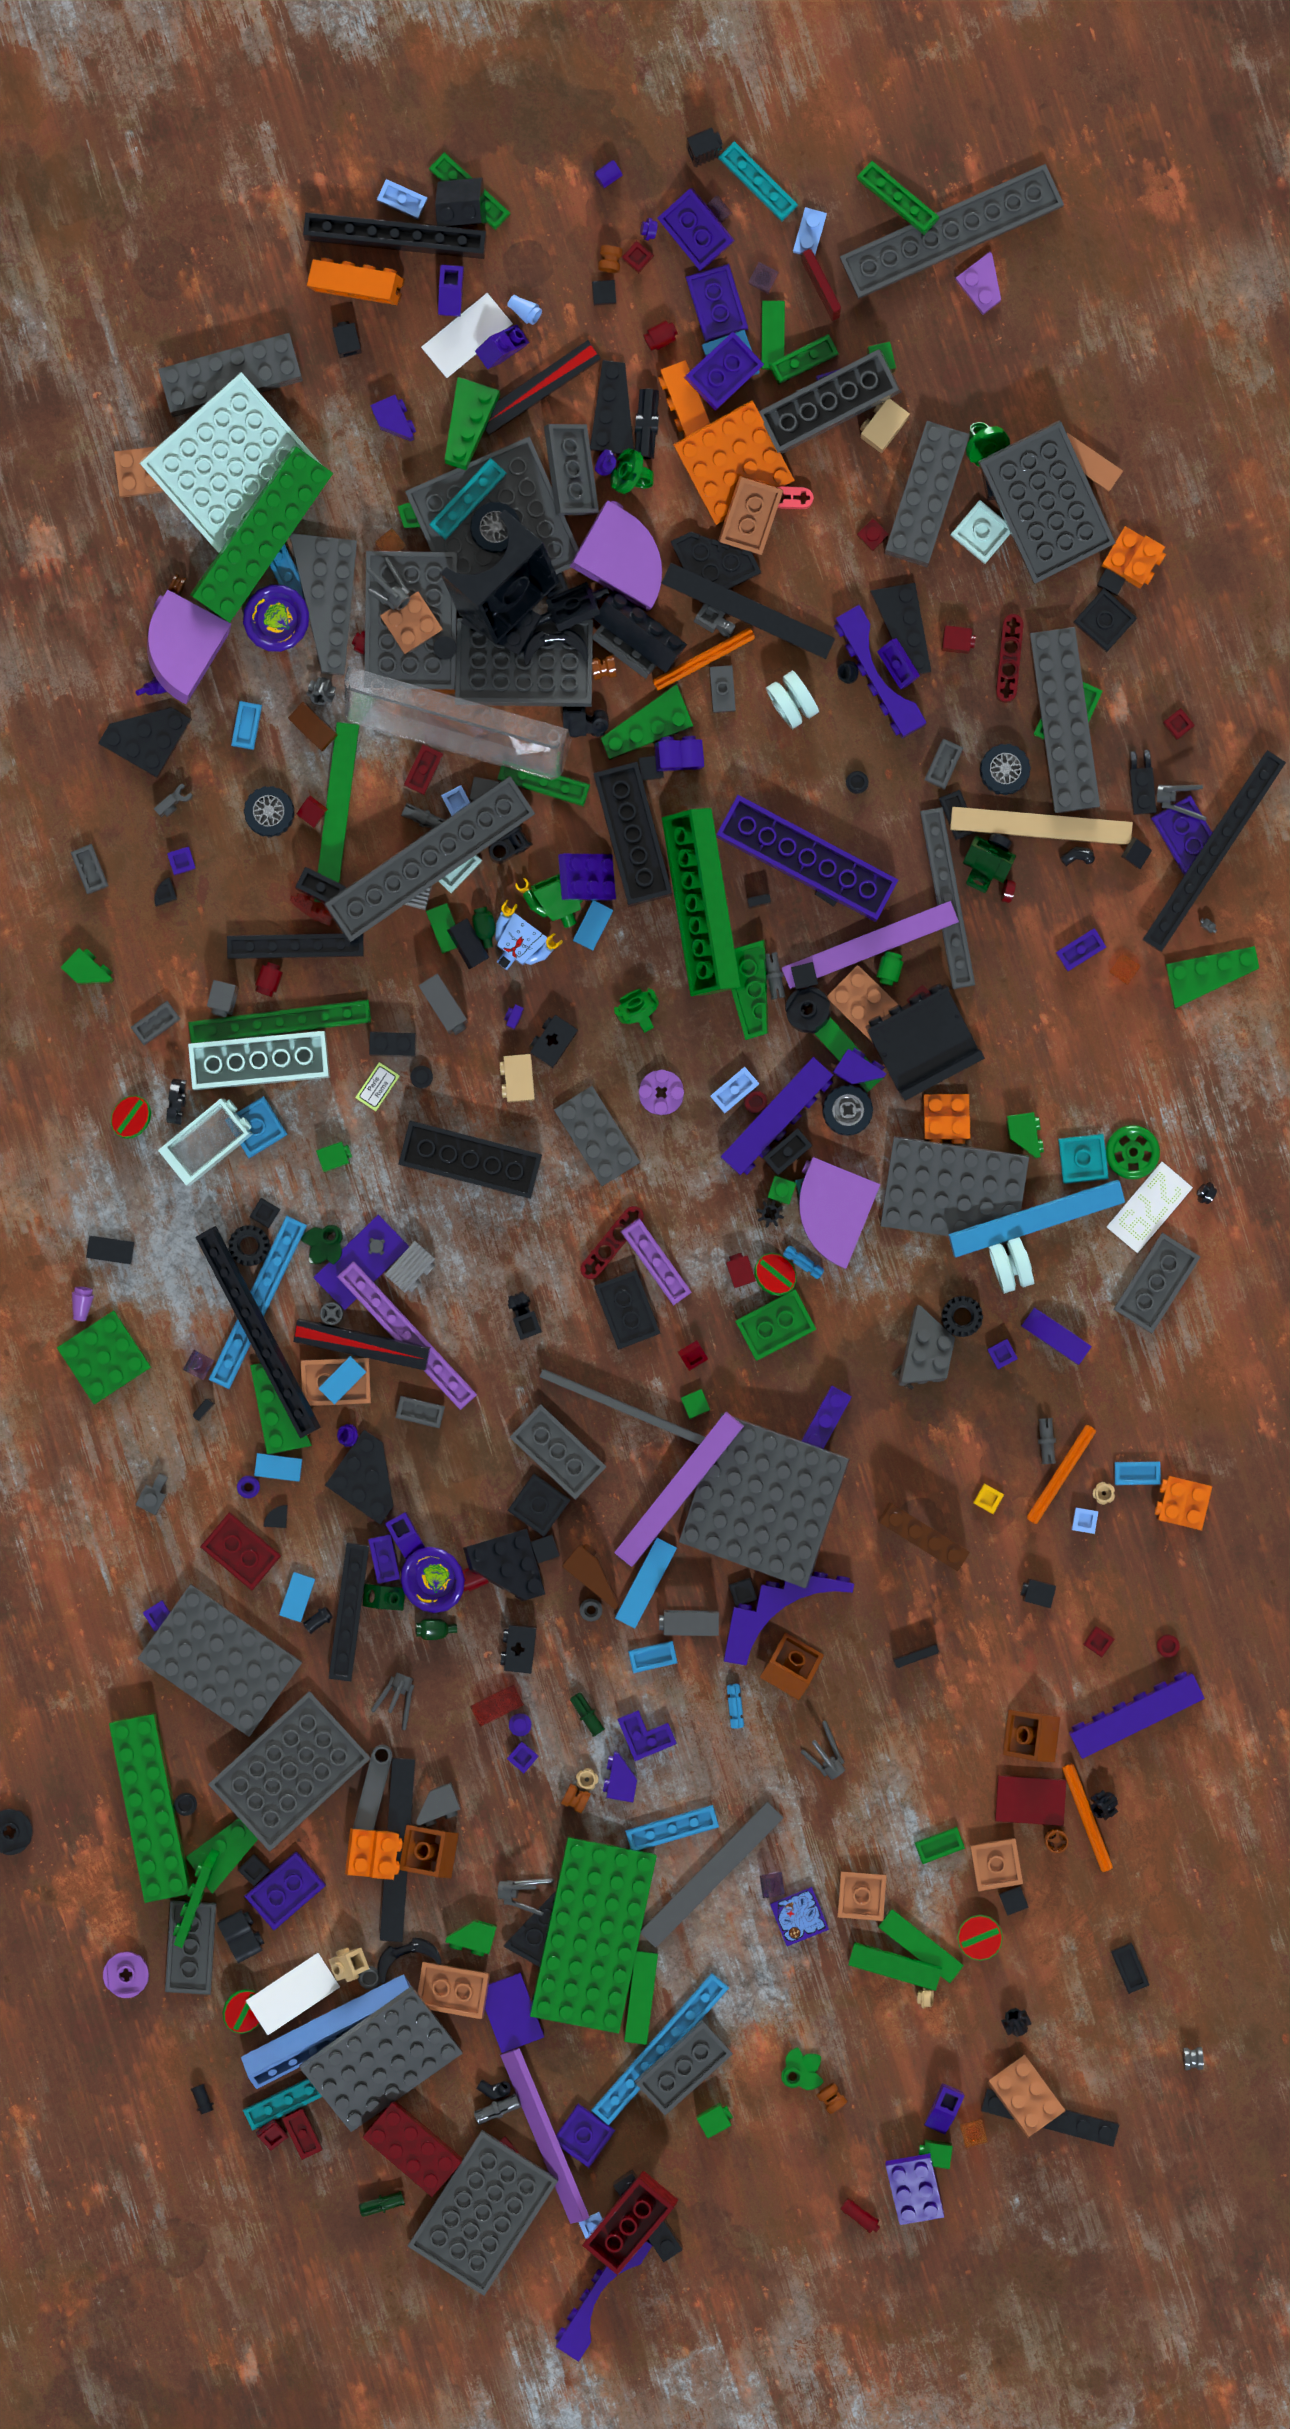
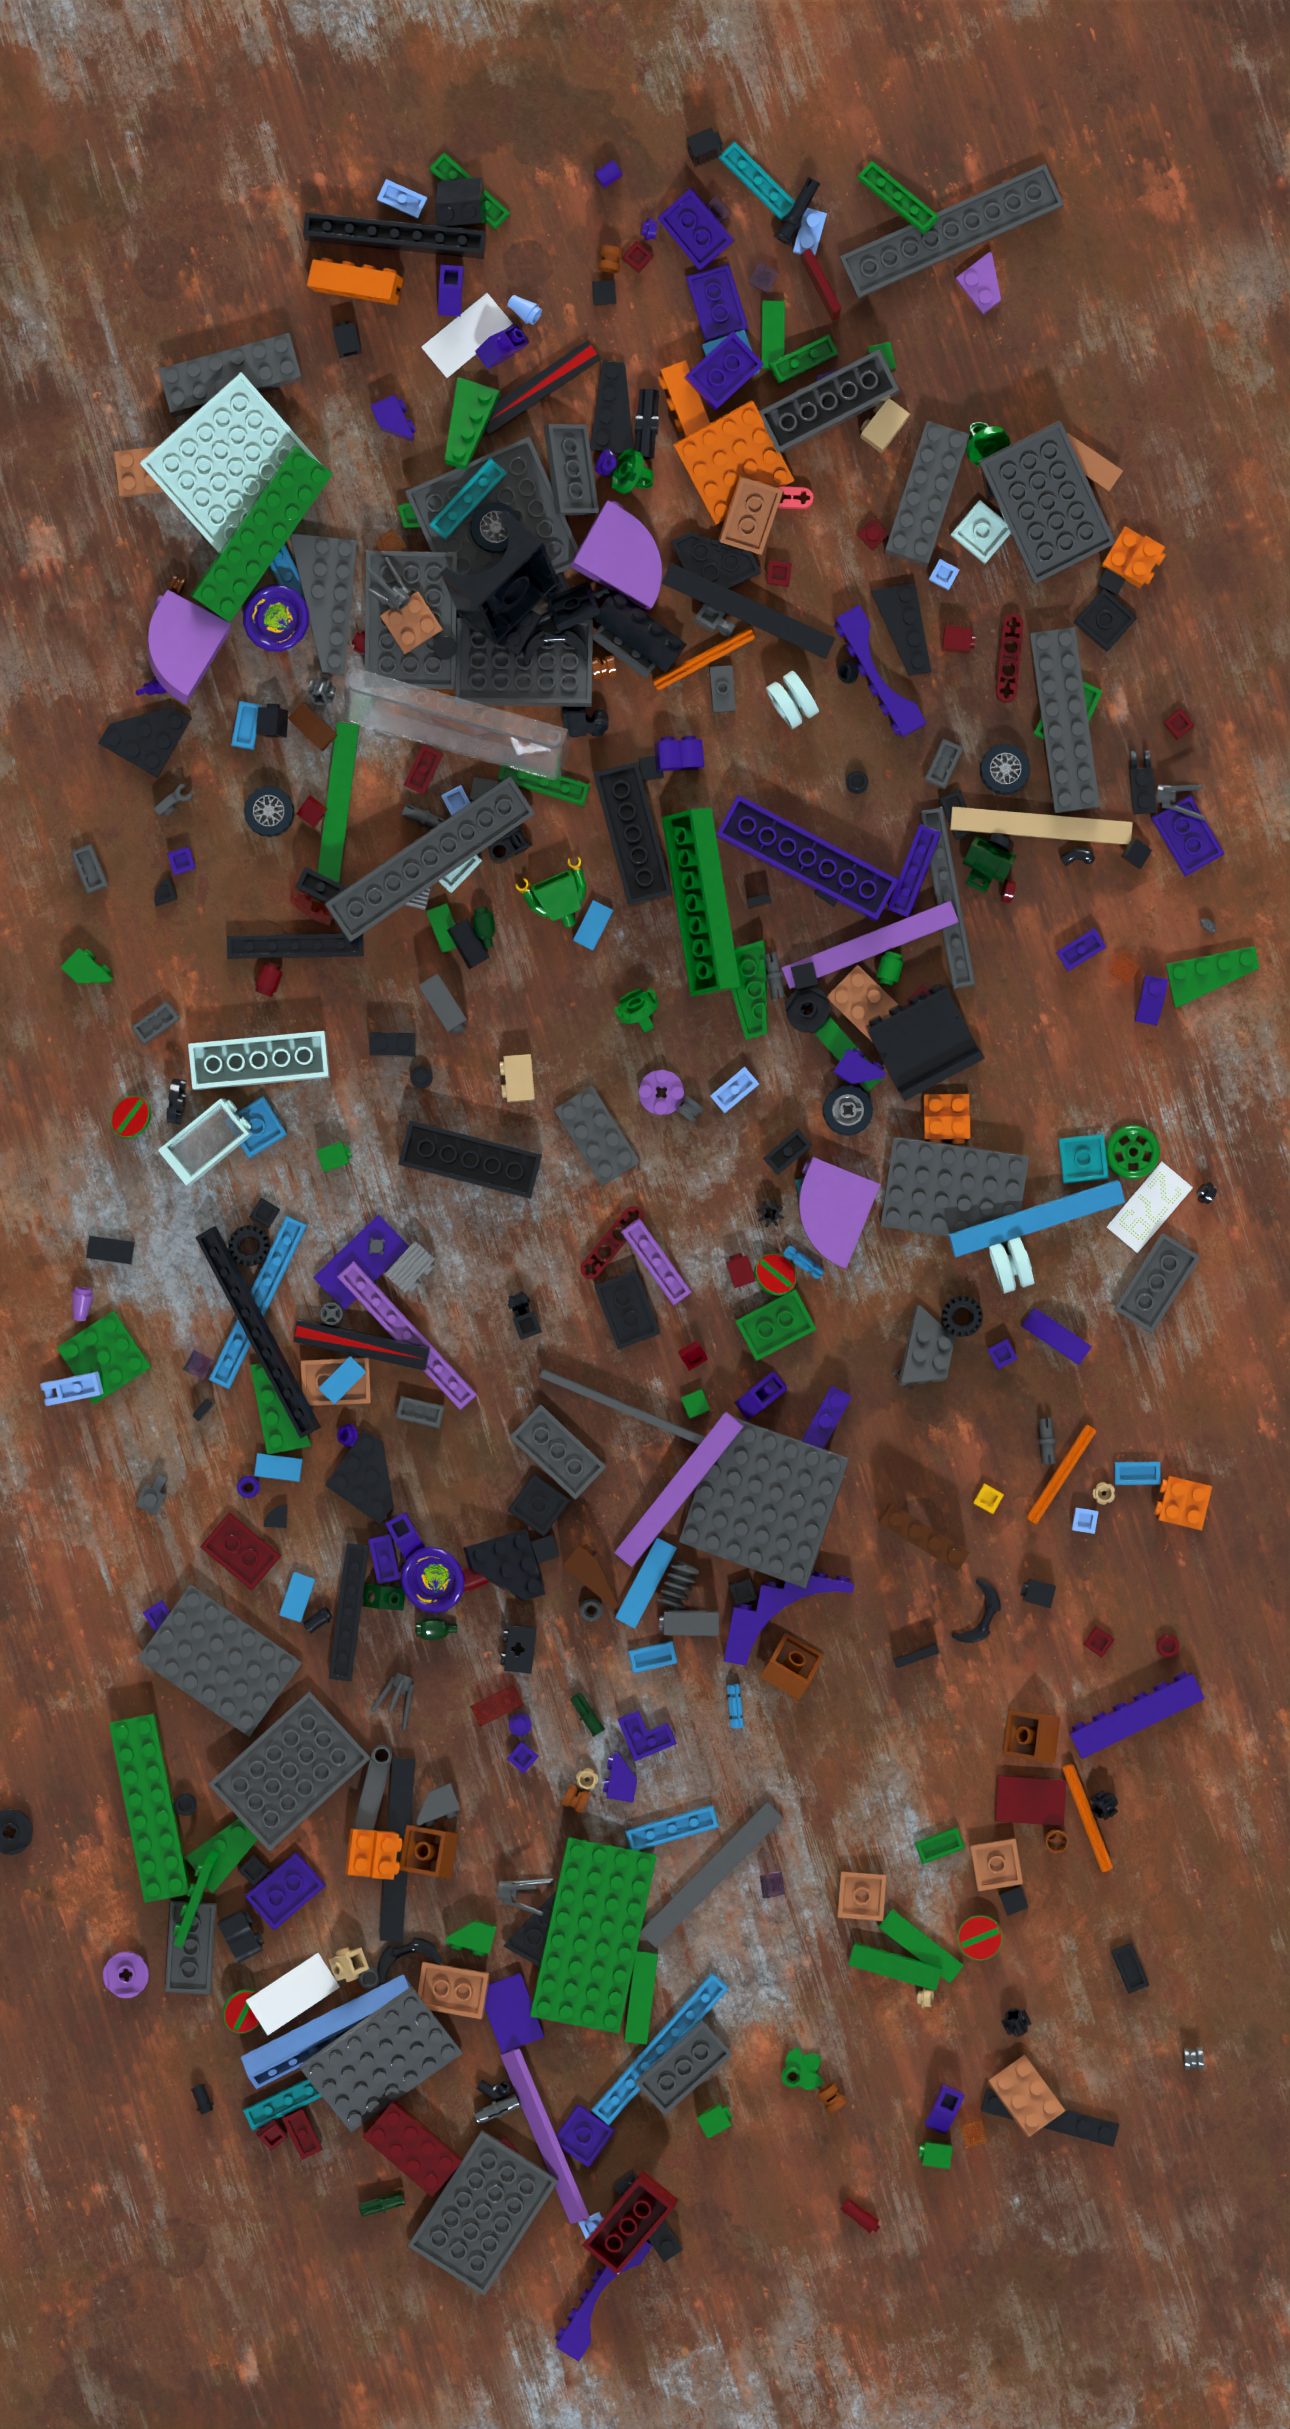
(72, 1388): none -> light blue plate
(222, 998): dark grey brick -> none
(272, 721): none -> black brick
(280, 1022): green tile -> none
(322, 1247): dark green plate -> none
(377, 1086): sticker -> none
(513, 1016): dark purple plate -> none
(521, 940): light blue torso -> none
(551, 1054): black brick -> none
(587, 876): dark purple plate -> none
(658, 719): green wing -> none
(660, 335): dark red brick -> none
(678, 1585): none -> dark grey piece
(690, 1109): none -> dark grey wheel
(755, 1102): dark red tile -> none
(760, 1395): none -> dark purple slope
(776, 1116): dark purple brick -> none
(779, 573): none -> dark red plate
(781, 1190): green brick -> none
(792, 221): none -> black pin
(799, 1916): tile -> none
(832, 1766): dark grey plant -> none
(898, 663): dark purple plate -> none
(914, 870): none -> dark purple plate
(914, 2189): plate -> none
(944, 574): none -> light blue plate
(982, 1630): none -> black piece
(1023, 1132): green slope -> none
(1151, 1000): none -> dark purple slope
(1214, 851): black plate -> none

